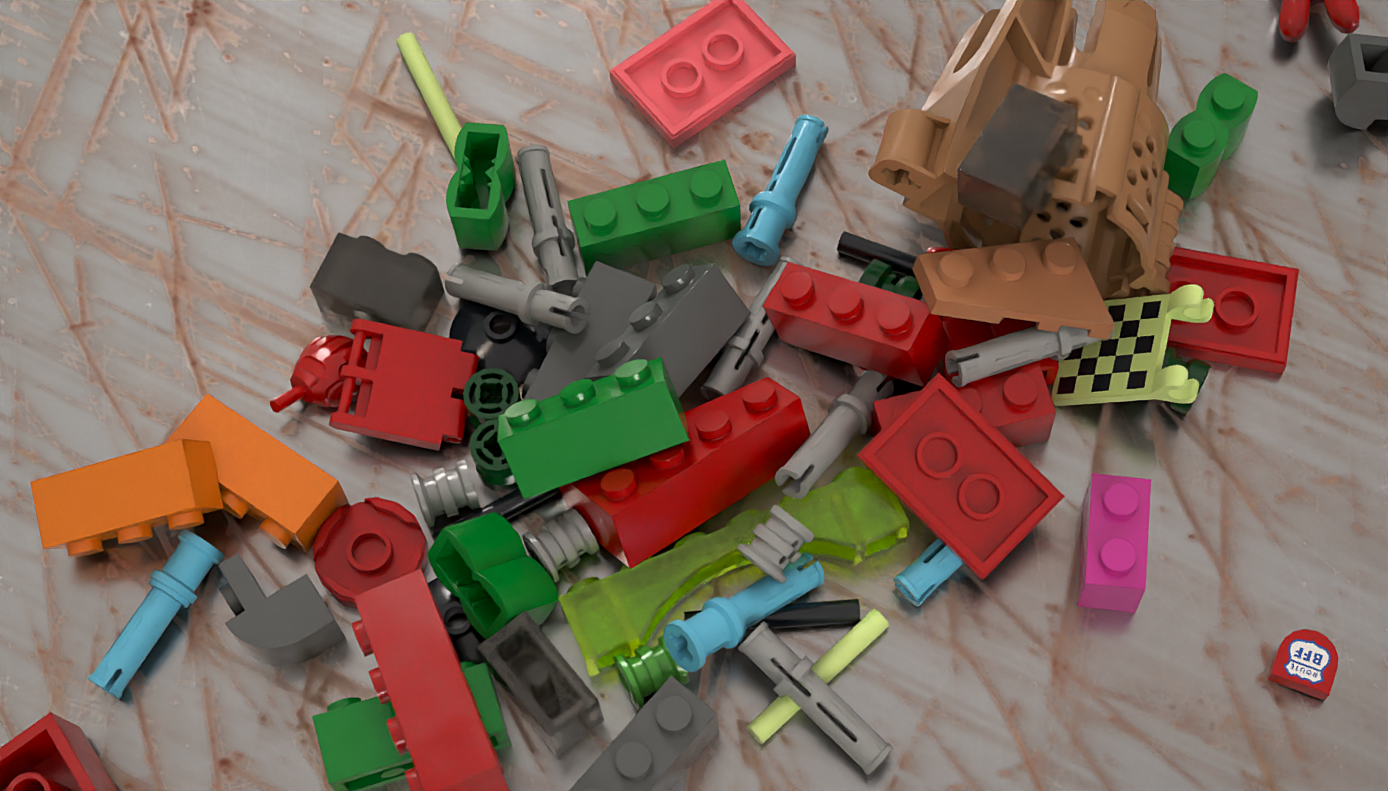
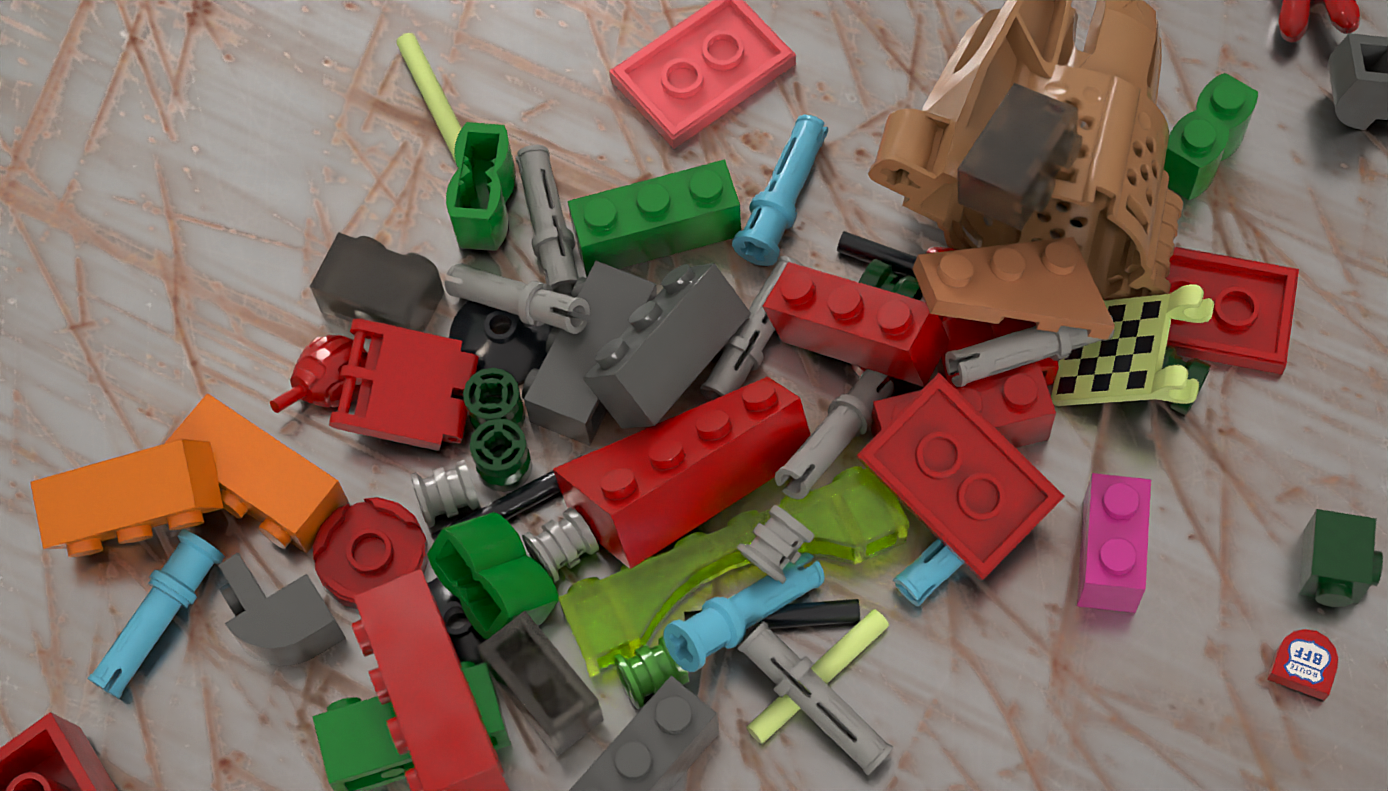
(592, 427): green brick -> none
(1339, 558): none -> dark green brick

